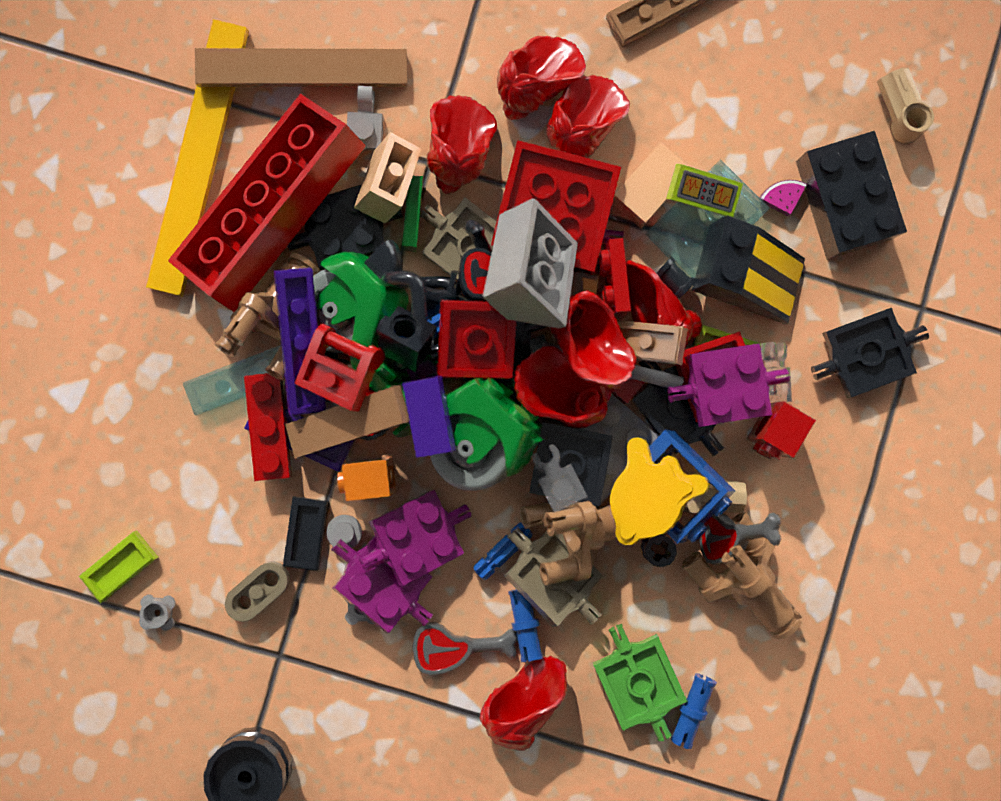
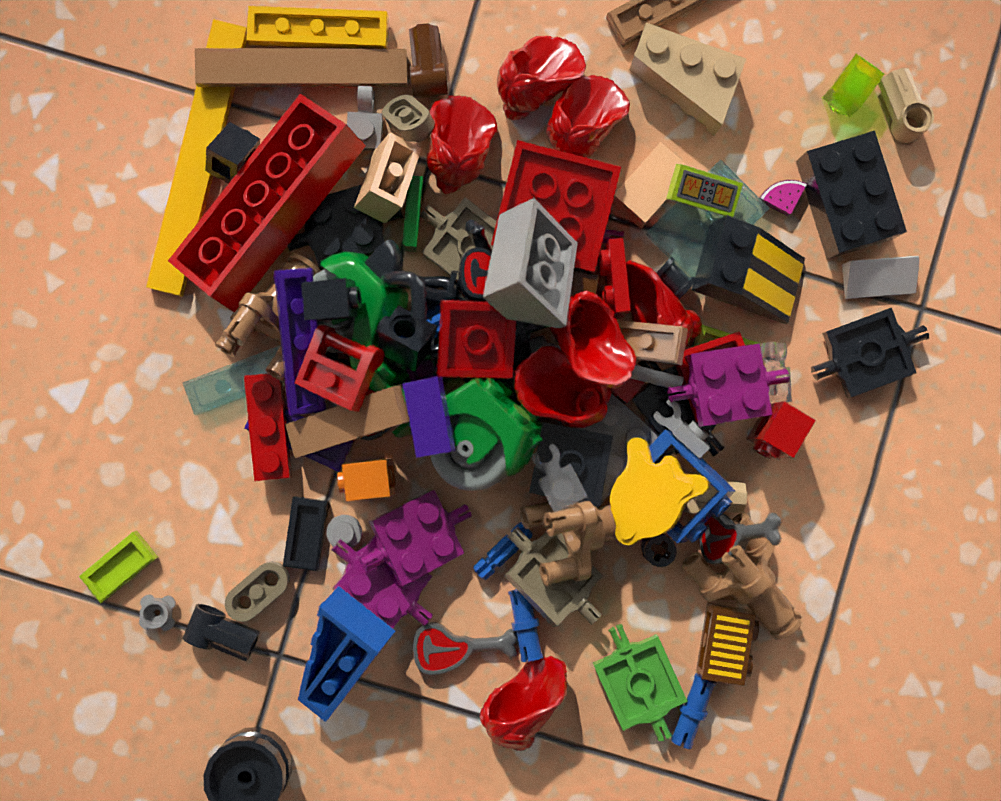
(211, 629): none -> black piece
(230, 151): none -> black brick
(317, 27): none -> yellow plate
(331, 299): none -> black brick
(341, 651): none -> blue wedge
(408, 118): none -> dark tan plate
(428, 71): none -> reddish brown piece
(688, 73): none -> tan wedge
(689, 434): none -> light grey plate
(727, 644): none -> reddish brown brick
(852, 86): none -> clear neon green brick
(880, 277): none -> white slope

